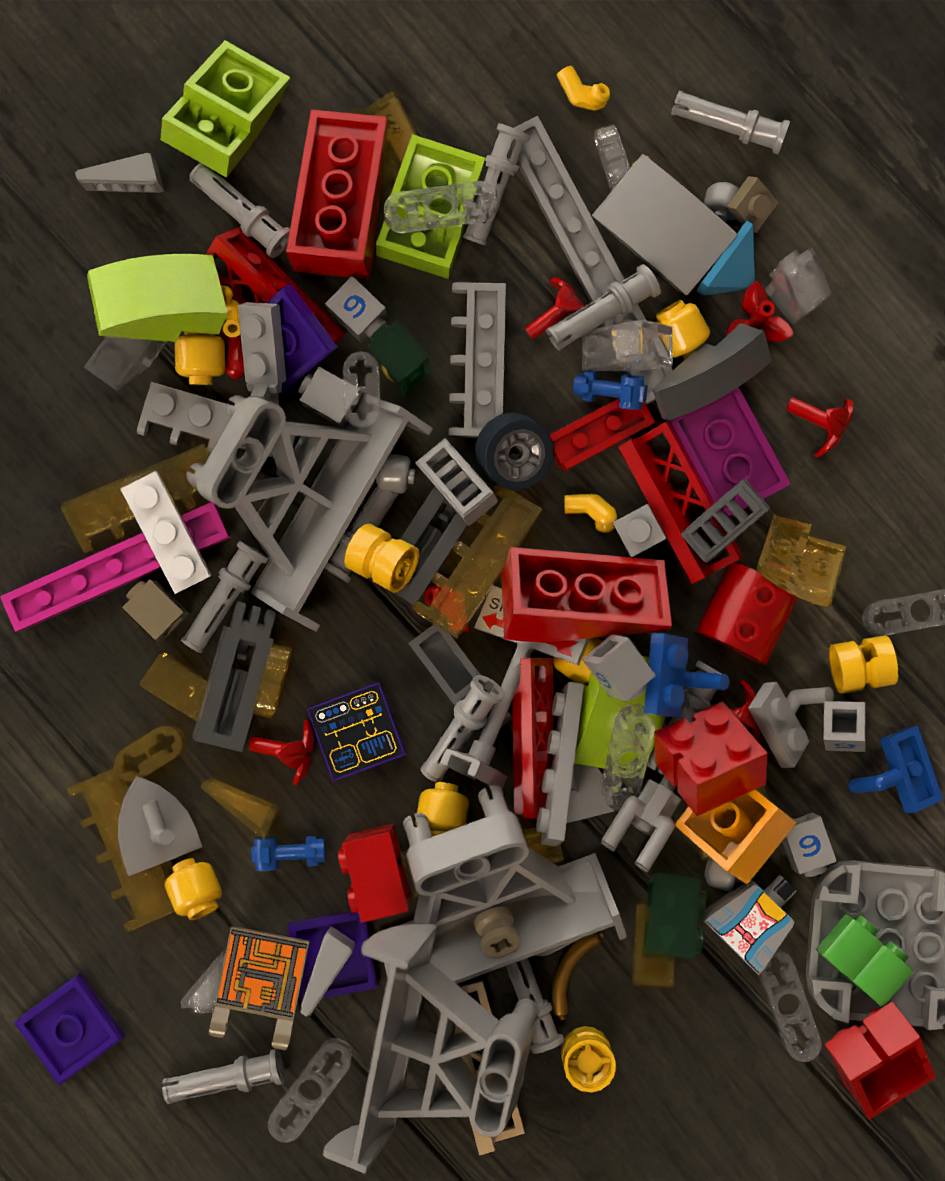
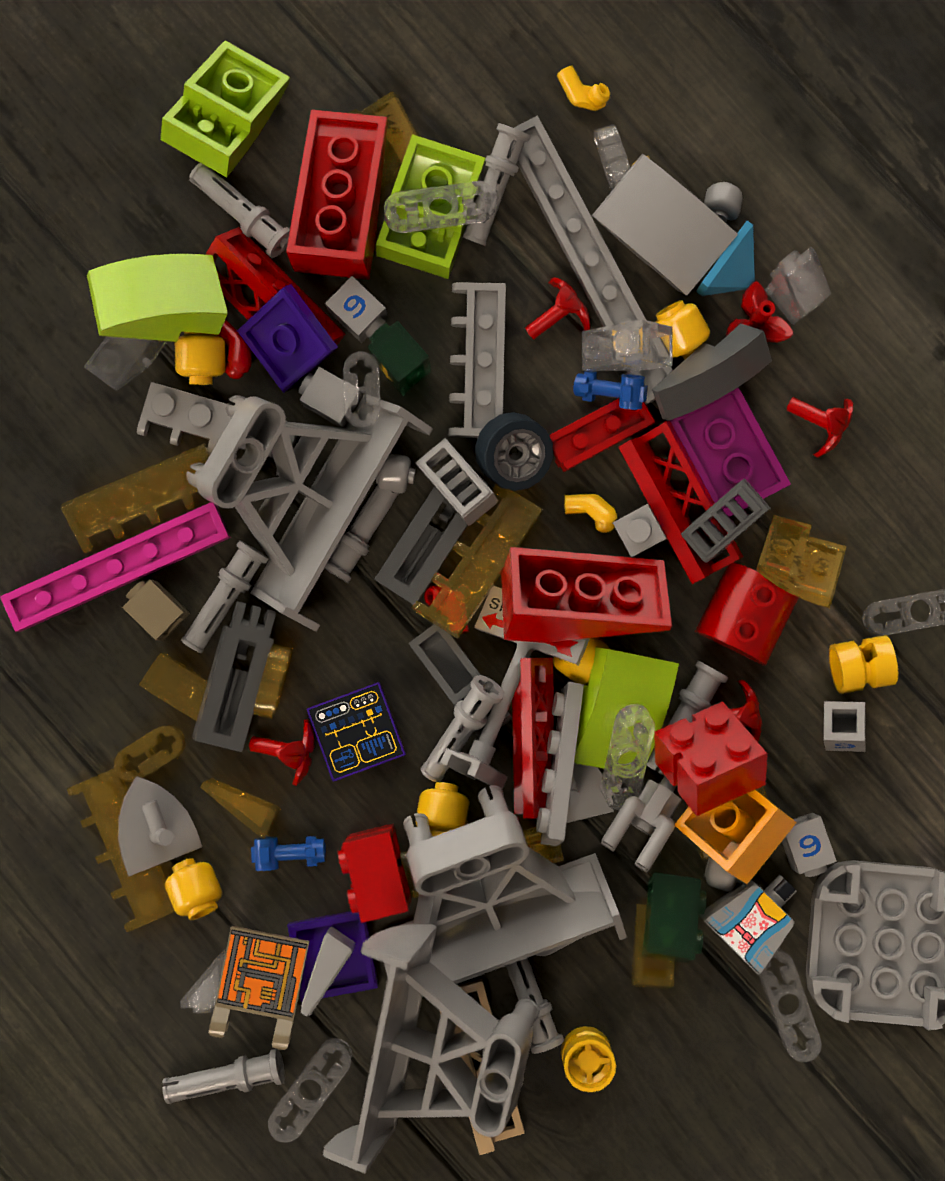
(69, 1029): dark purple tile -> none
(129, 174): light grey slope -> none
(166, 532): white plate -> none
(231, 324): yellow arm -> none
(262, 349): light grey hinge -> none
(381, 557): yellow wheel -> none
(497, 932): dark tan wheel -> none
(565, 969): pearl gold piece -> none
(618, 299): light grey pin -> none
(619, 668): light grey brick -> none
(668, 662): blue plate -> none
(749, 126): light grey pin -> none
(752, 203): dark tan plate -> none
(778, 722): light grey plate -> none
(864, 959): bright green brick -> none
(880, 1060): red piece -> none
(908, 771): blue plate -> none

